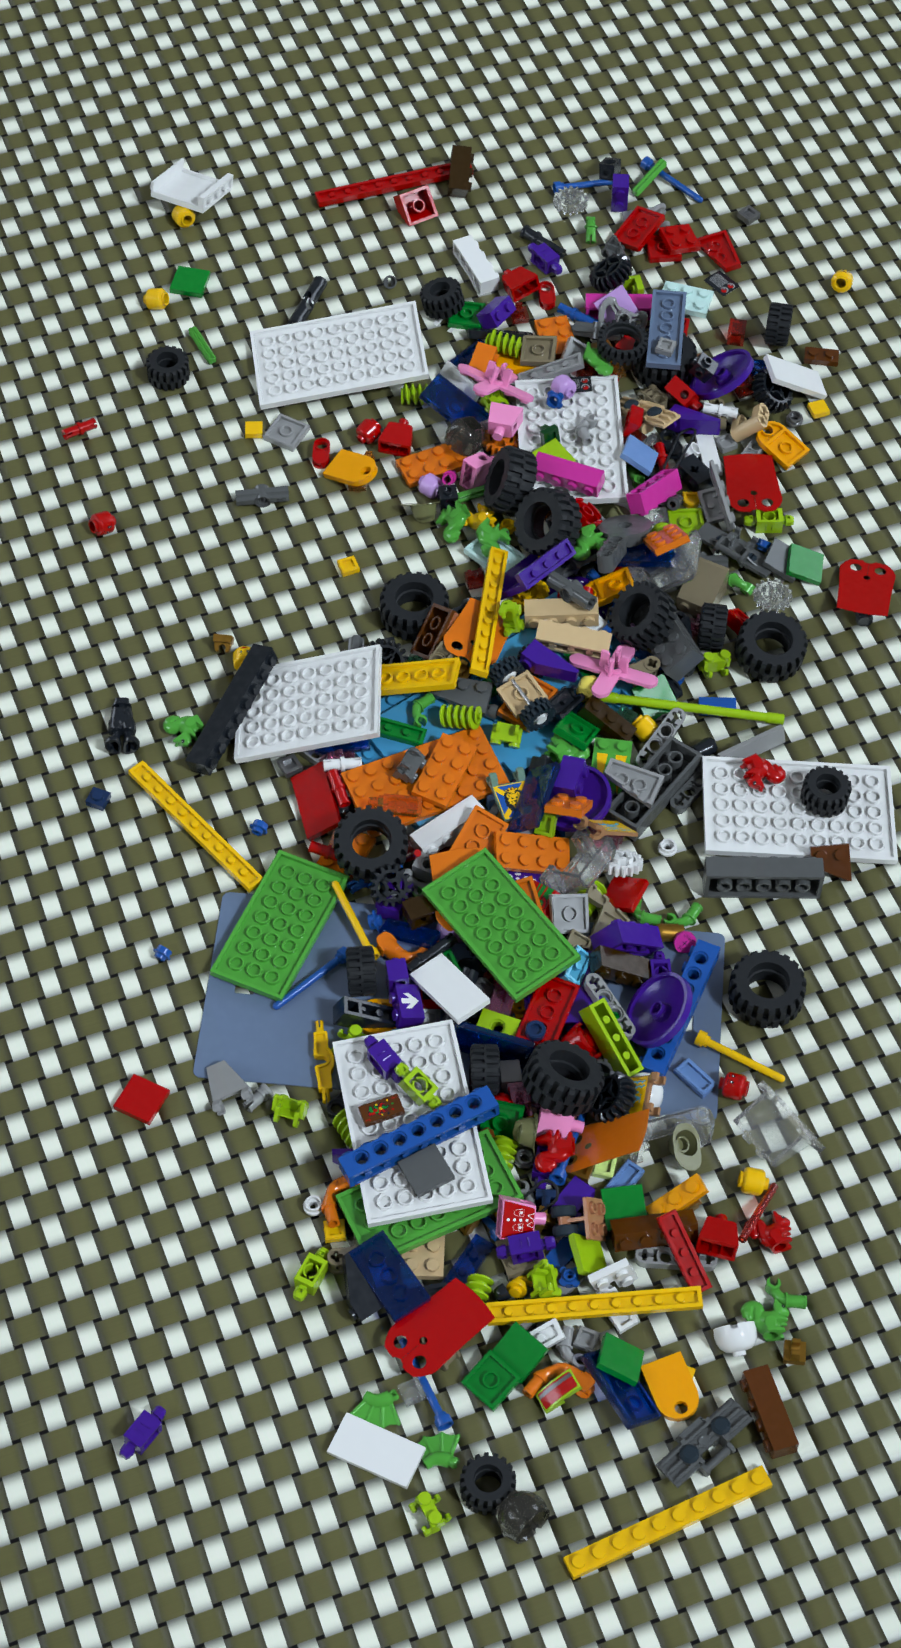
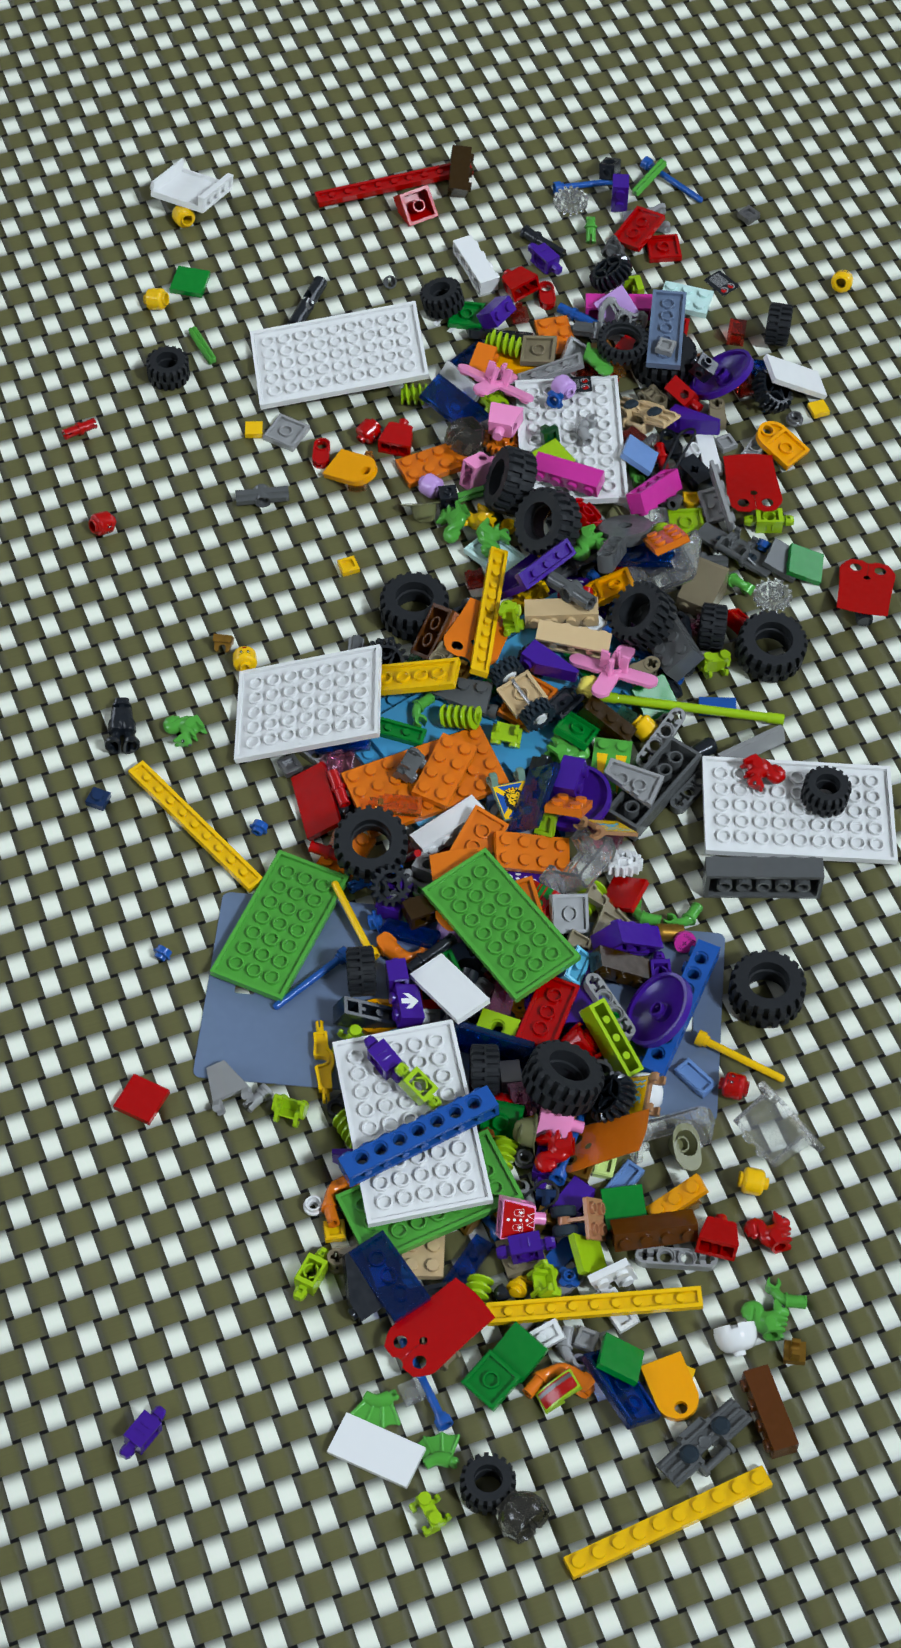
(231, 709): black brick -> none
(342, 763): white pin -> none
(381, 1110): reddish brown tile -> none
(426, 1170): dark grey tile -> none
(446, 480): dark pink pin -> none
(535, 1030): dark blue tile -> none
(633, 420): red slope -> none
(667, 843): white plate -> none
(679, 239): red plate -> none
(683, 1250): red tile -> none
(720, 250): red wing -> none
(720, 410): white pin -> none
(743, 428): tan connector -> none
(758, 1213): clear red piece -> none
(821, 356): reddish brown plate -> none
(835, 859): reddish brown wing -> none

